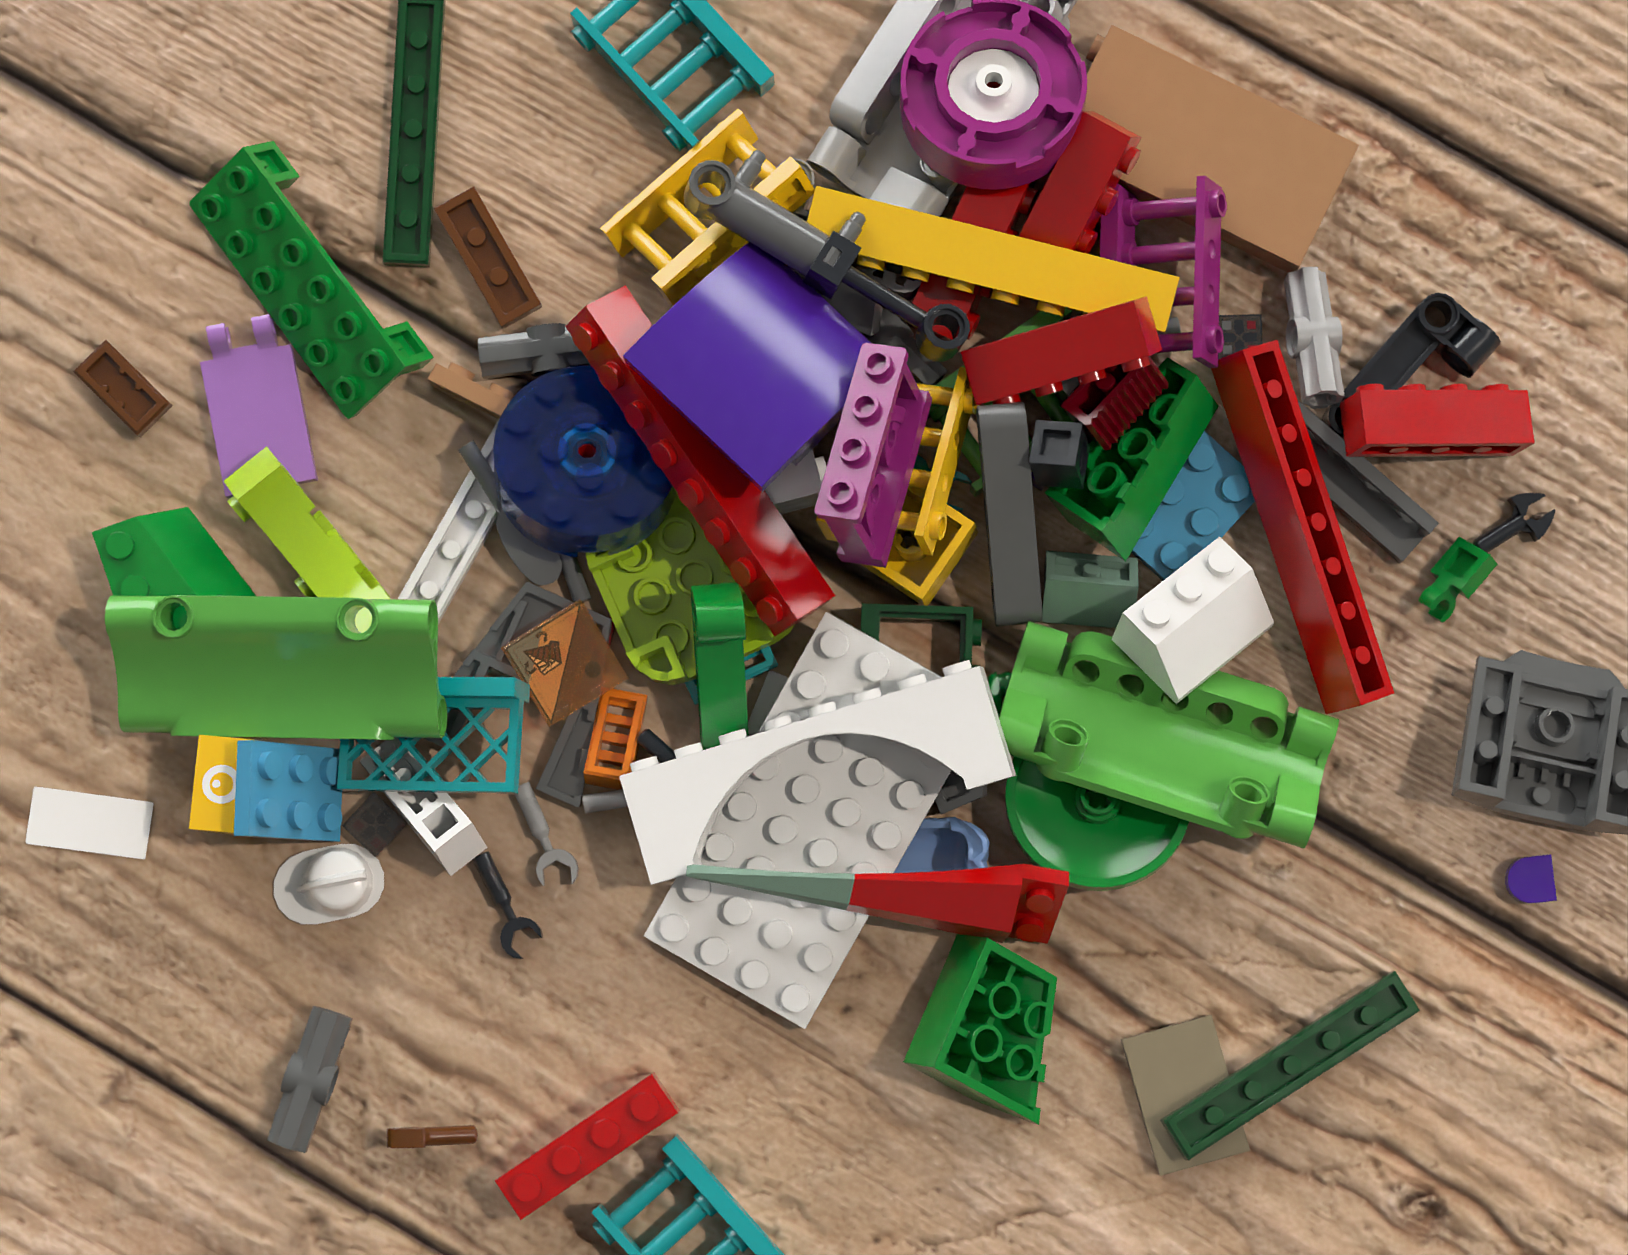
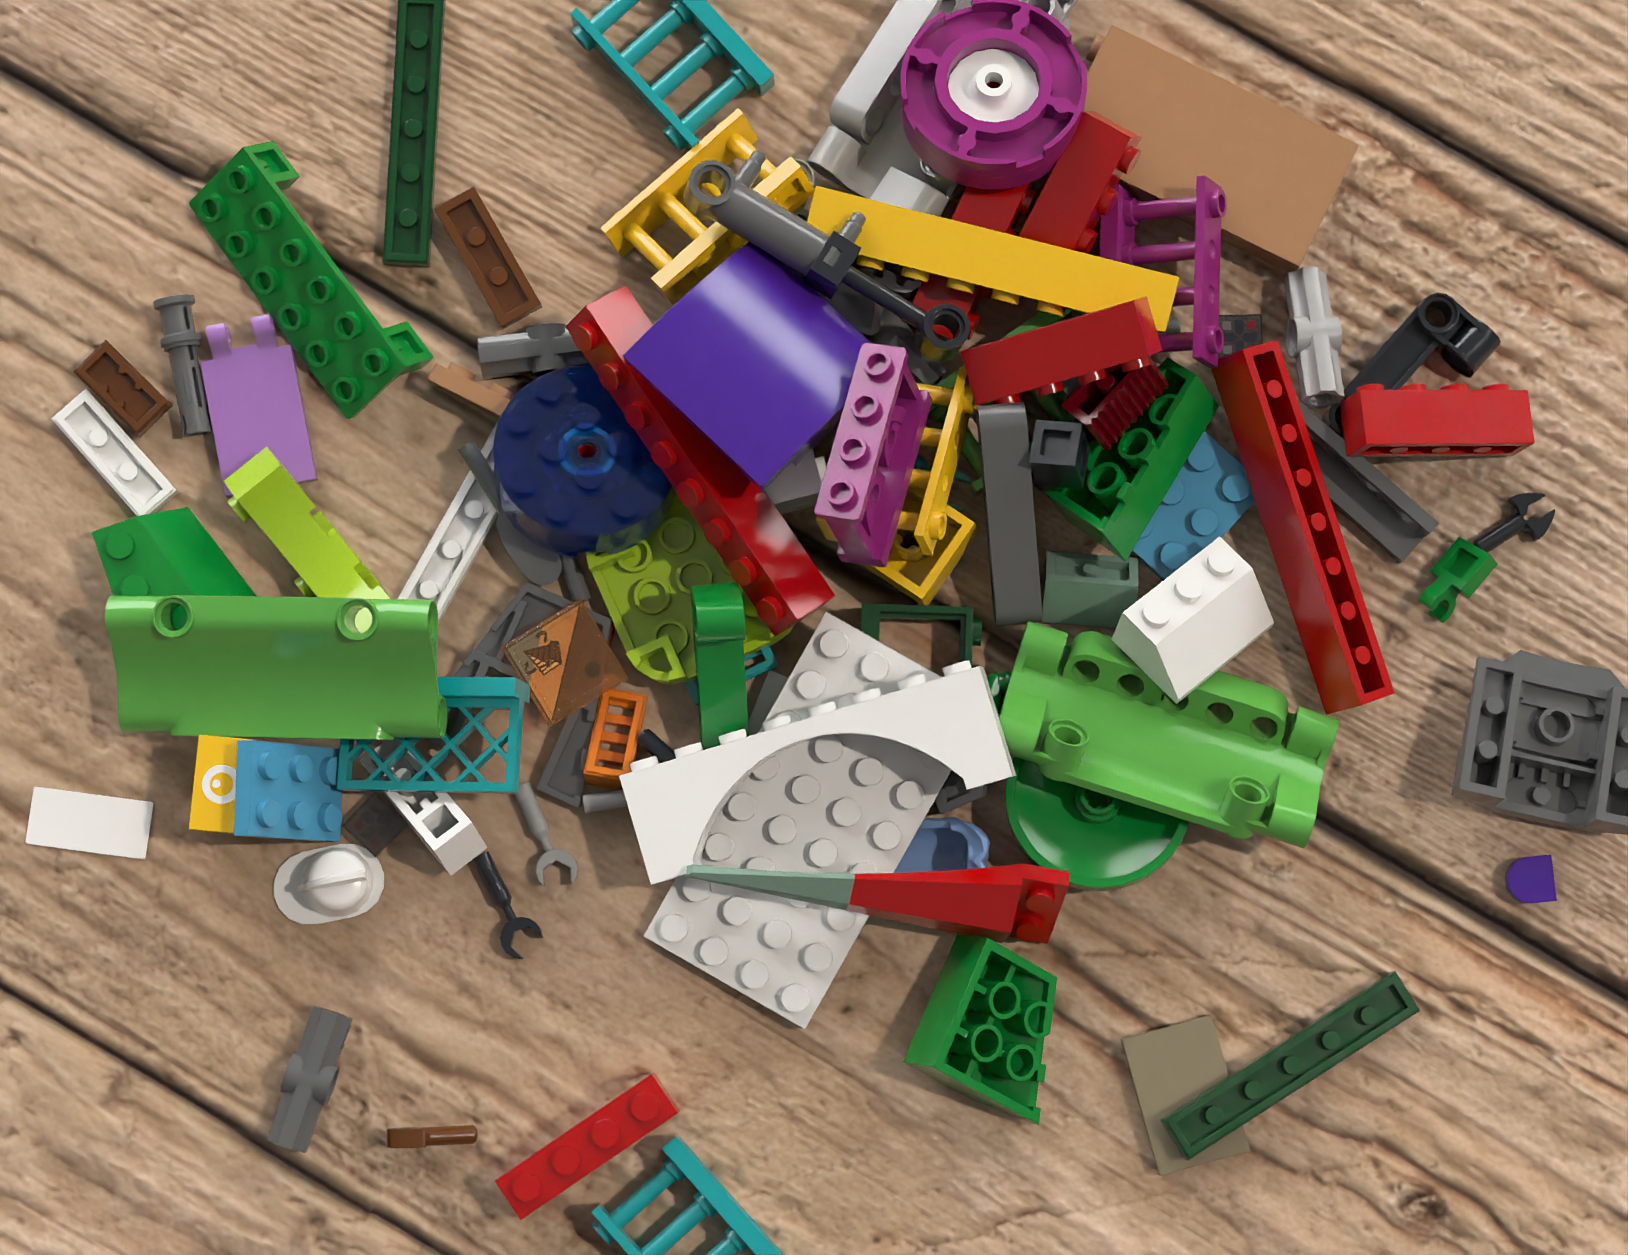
(114, 454): none -> white tile
(182, 343): none -> dark grey pin

